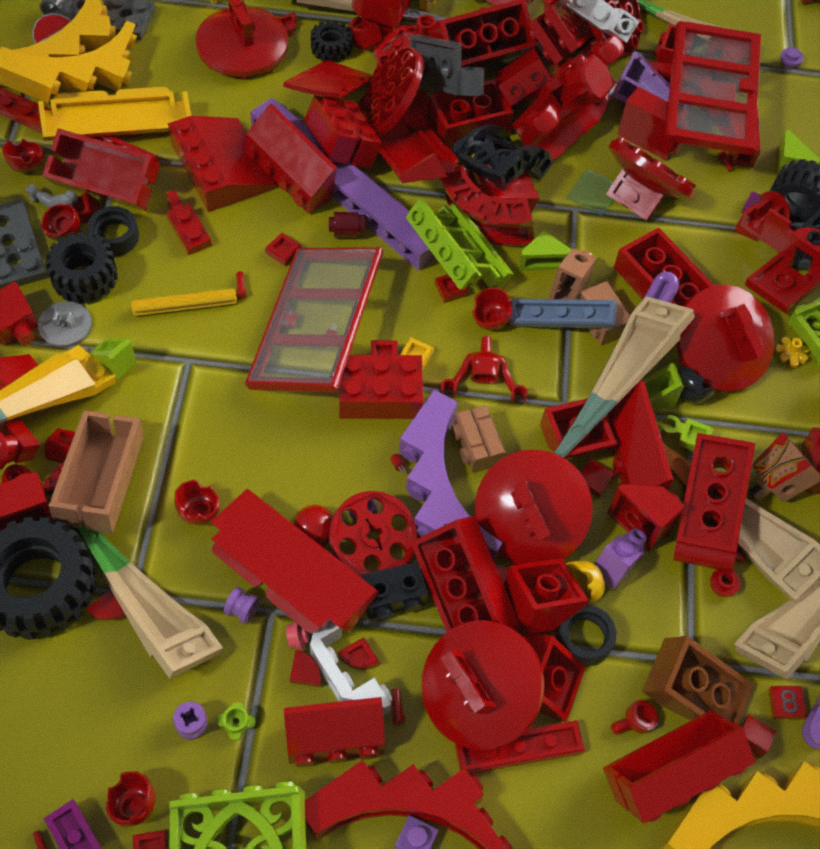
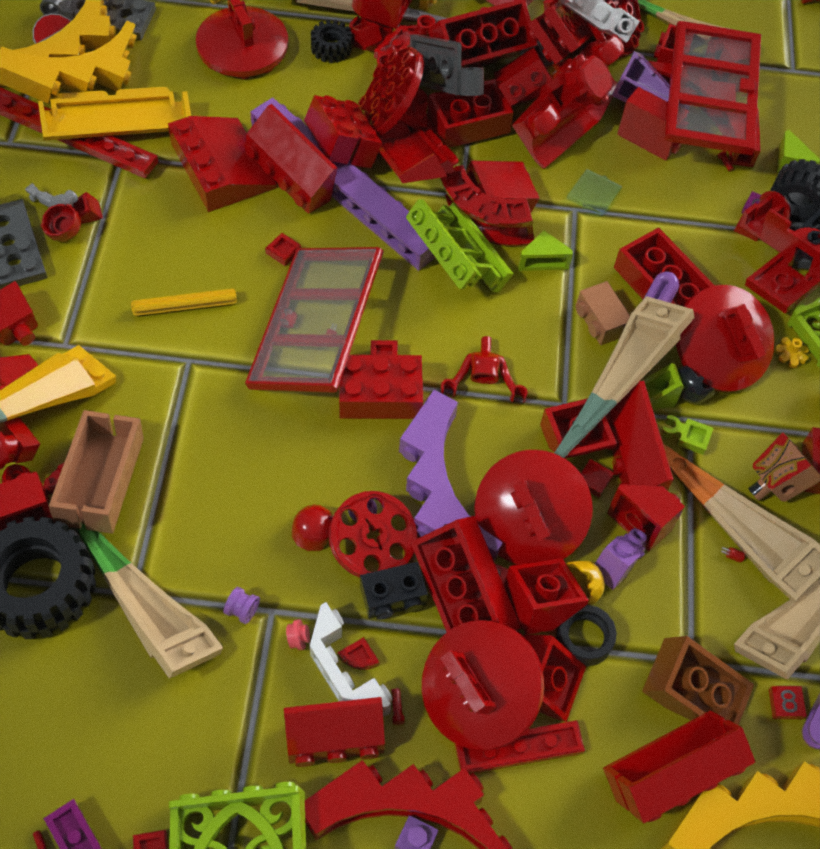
(23, 156): red hair -> none
(58, 445): red slope -> none
(64, 324): light grey piece -> none
(76, 252): black tyre -> none
(102, 169): red piece -> none
(106, 608): red tile -> none
(115, 215): black tyre -> none
(115, 355): lime slope -> none
(130, 799): red hair -> none
(186, 224): red plate -> none
(194, 726): medium lavender wheel -> none
(196, 503): red hair -> none
(236, 711): lime plate -> none
(241, 293): red piece -> none
(290, 23): red tile -> none
(299, 572): red slope -> none
(305, 670): red tile -> none
(329, 80): red piece -> none
(347, 224): dark red brick -> none
(398, 462): red piece -> none
(416, 347): yellow tile -> none
(448, 289): red tile -> none
(478, 438): nougat brick -> none
(492, 308): red hair -> none
(507, 161): black fence -> none
(563, 313): sand blue tile -> none
(575, 268): nougat torso -> none
(620, 726): red piece -> none
(642, 716): red tile -> none
(644, 180): red bracket -> none
(715, 545): red hinge -> none
(722, 589): red plate -> none
(758, 735): red slope -> none
(791, 58): medium lavender plate -> none

